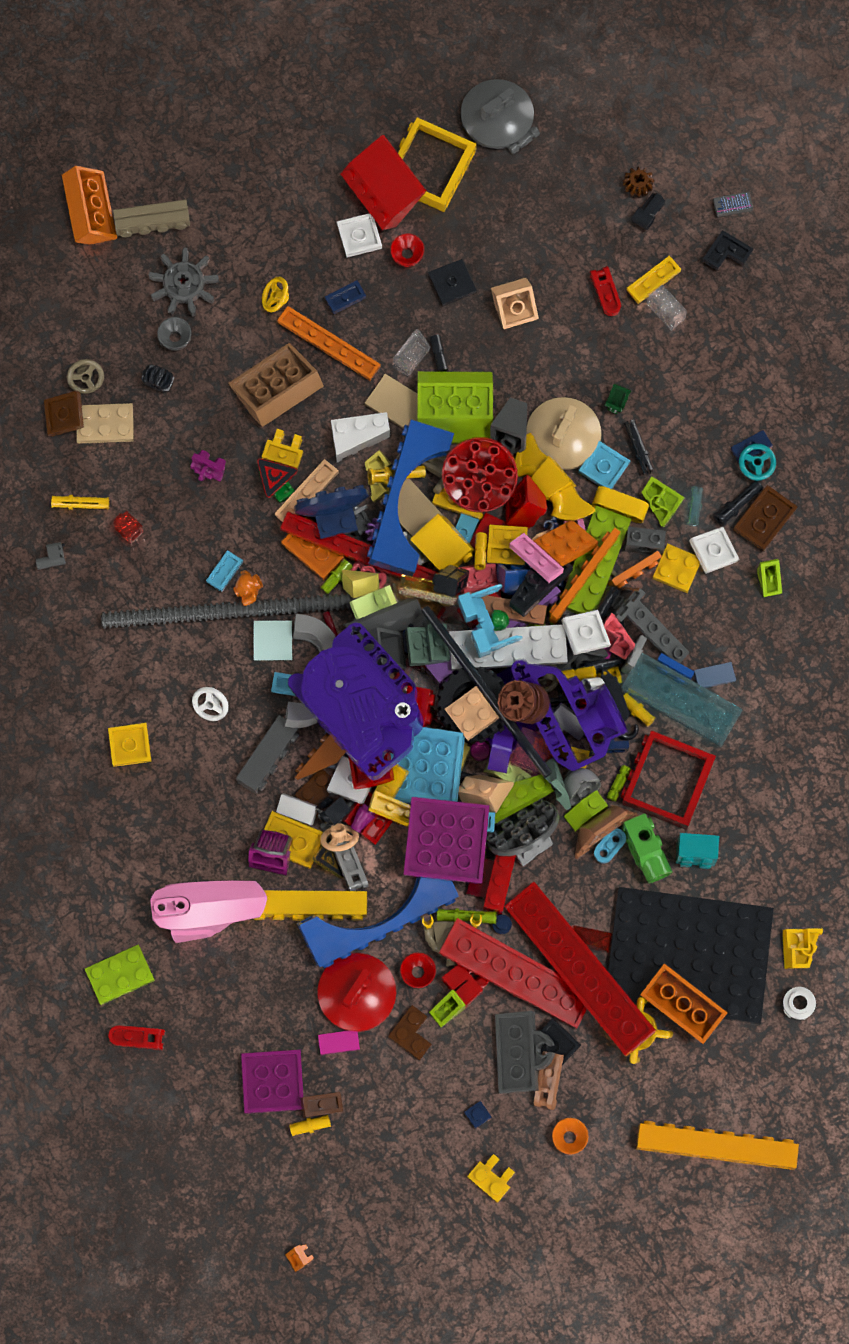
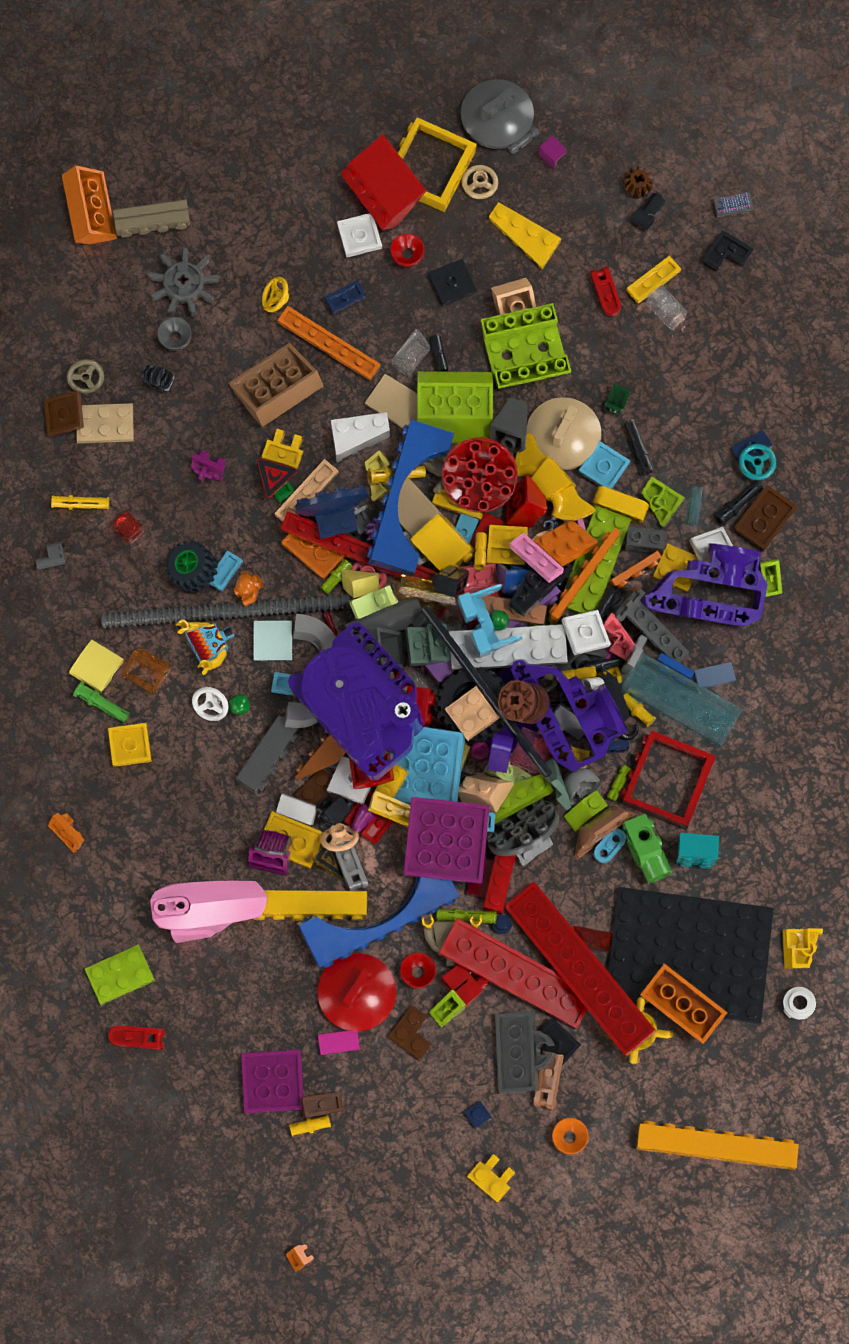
(62, 828): none -> orange hinge
(93, 698): none -> bright green pin
(96, 666): none -> light yellow slope
(151, 662): none -> clear orange tile
(191, 566): none -> black wheel
(206, 642): none -> torso
(239, 704): none -> green piece
(480, 174): none -> tan piece
(521, 335): none -> lime slope
(531, 238): none -> yellow wing
(552, 151): none -> magenta panel
(730, 568): none -> dark purple piece

